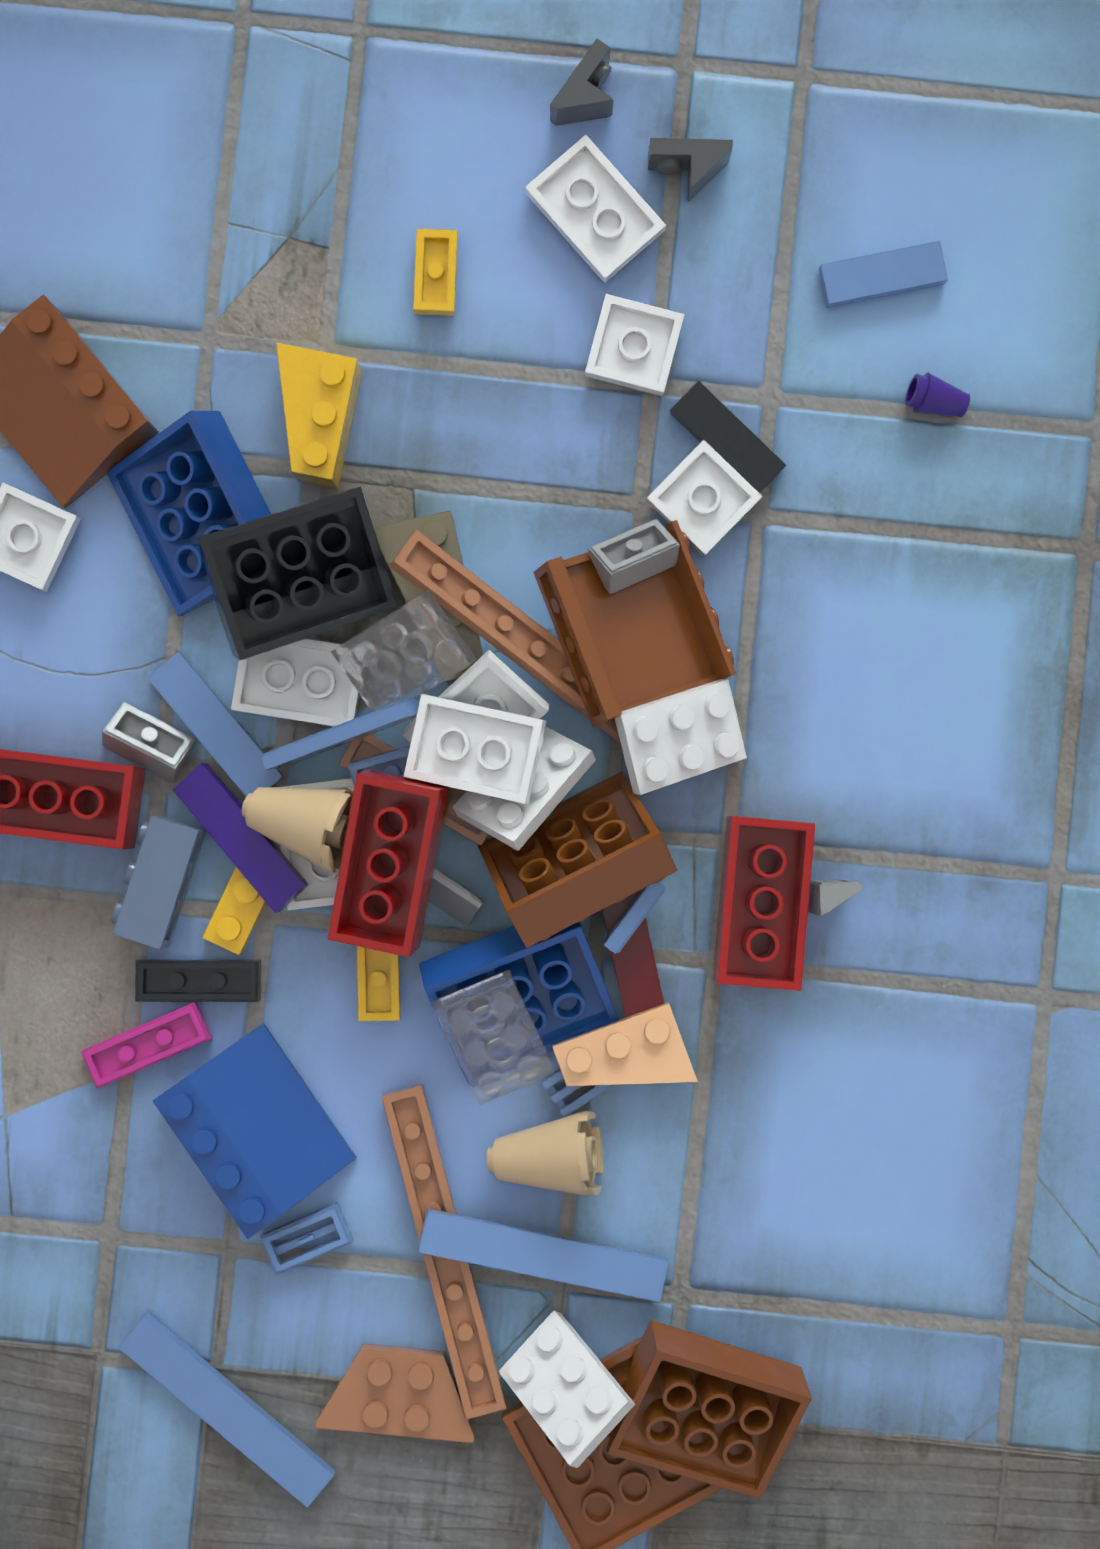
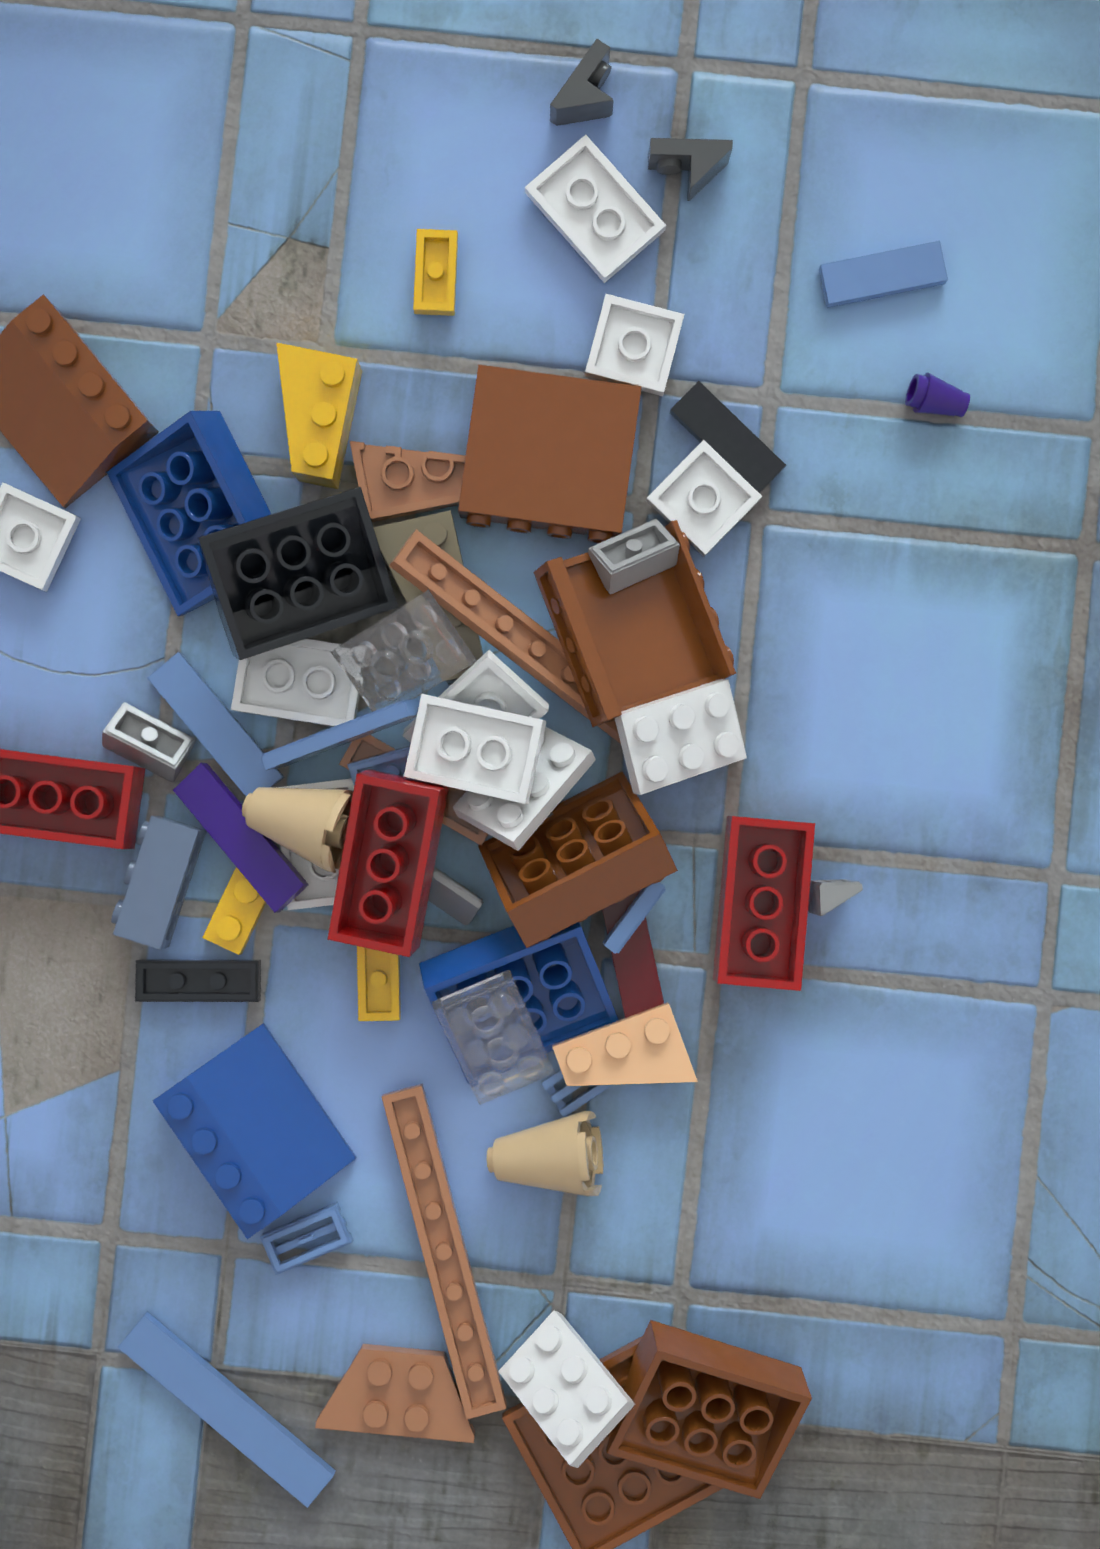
(146, 1044): dark pink tile -> none
(406, 481): none -> nougat wing
(543, 1255): medium blue tile -> none
(549, 453): none -> dark orange panel

